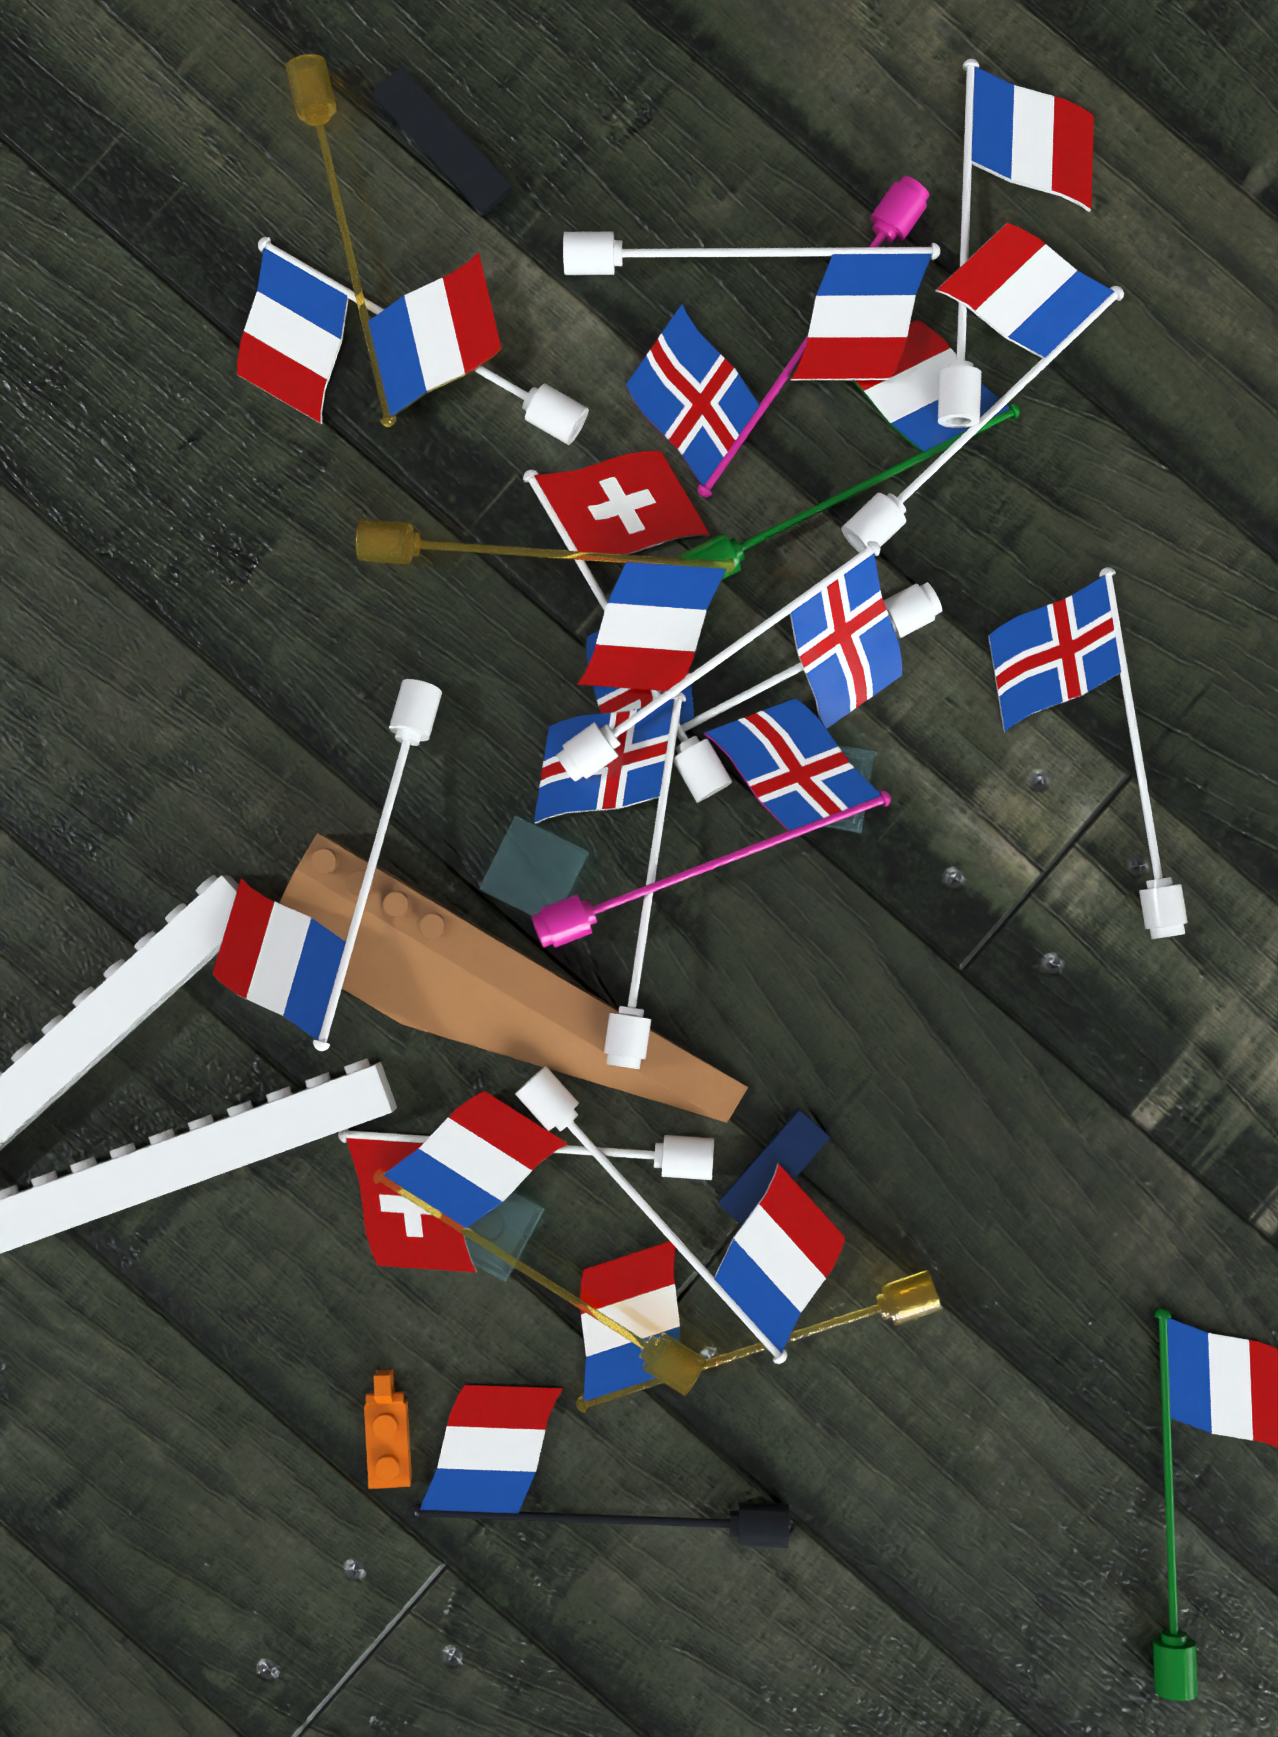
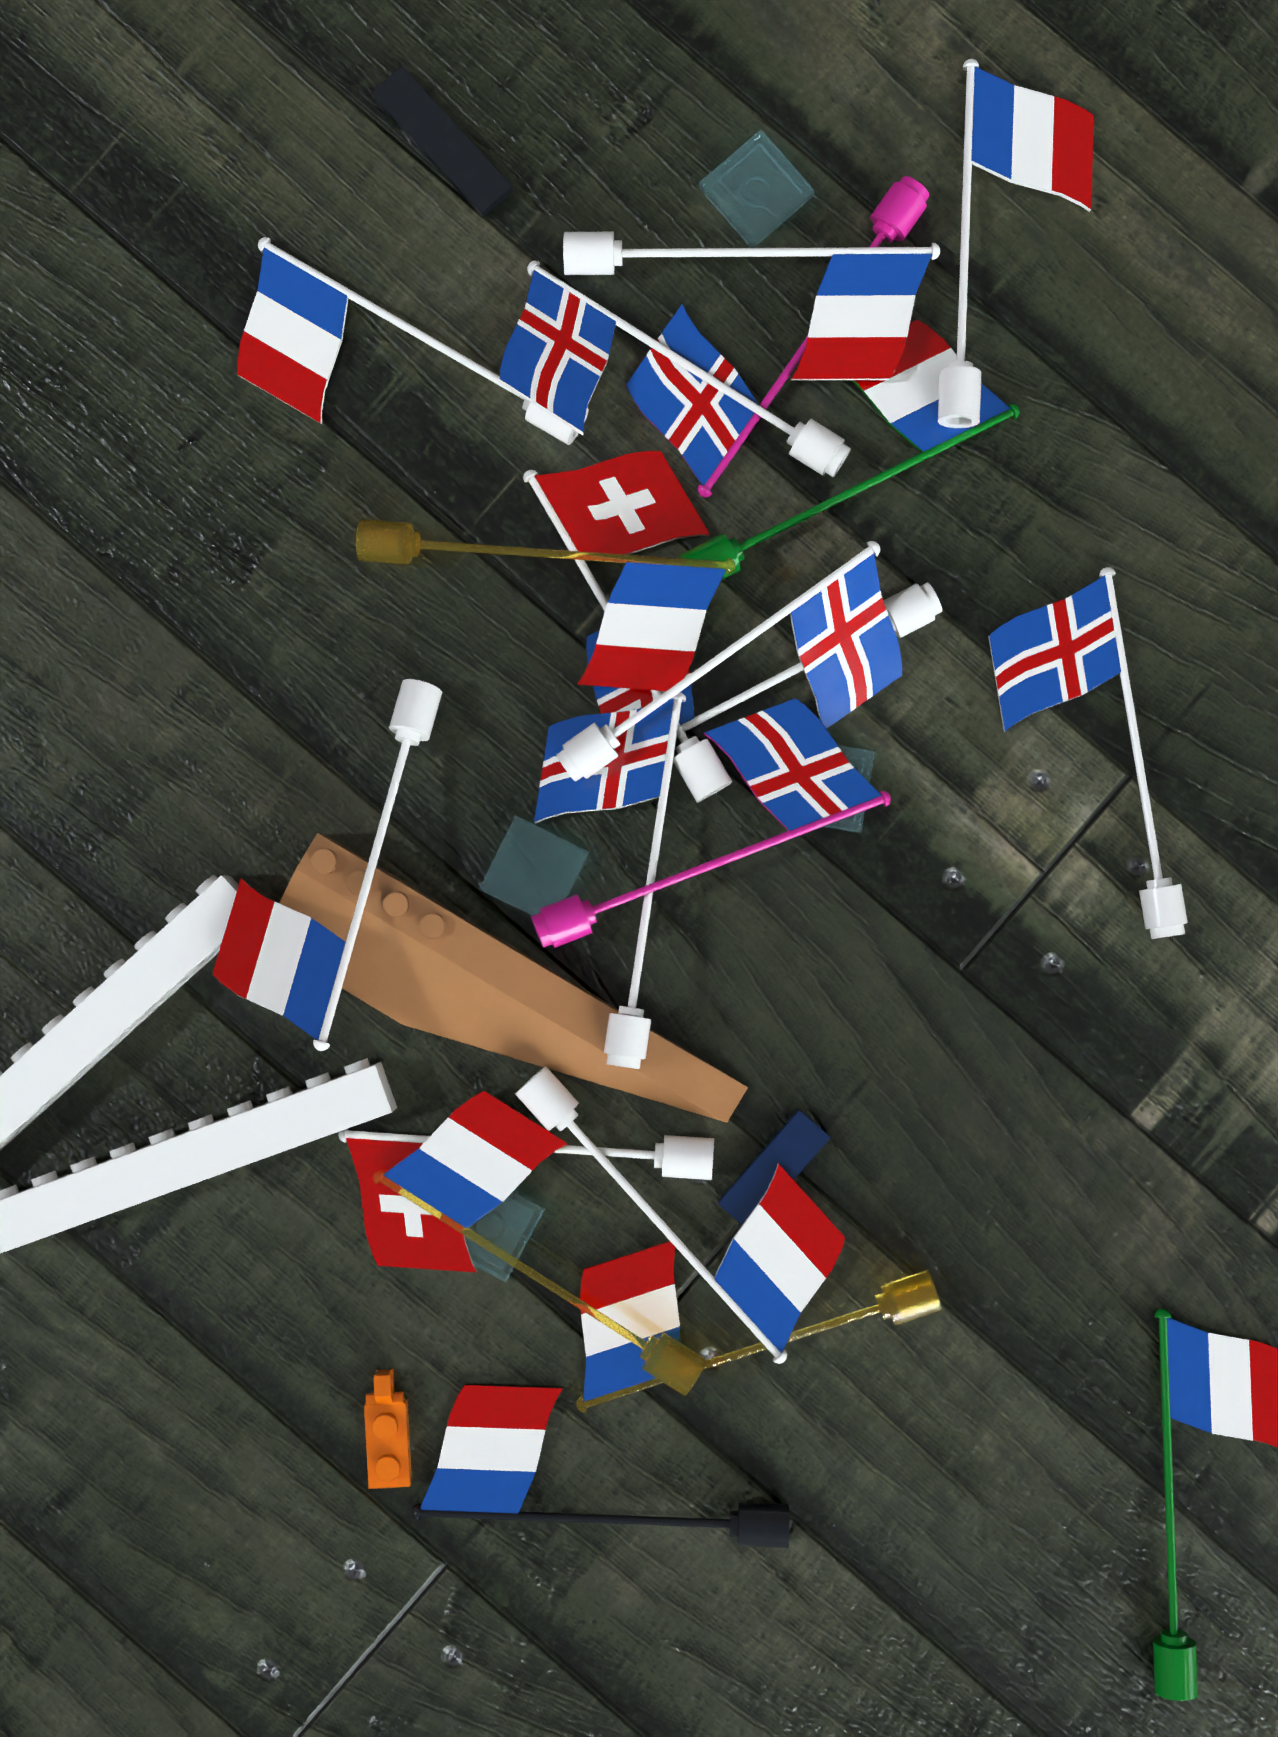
(426, 333): flag -> none
(565, 348): none -> flag
(756, 189): none -> clear light blue tile
(1027, 299): flag -> none

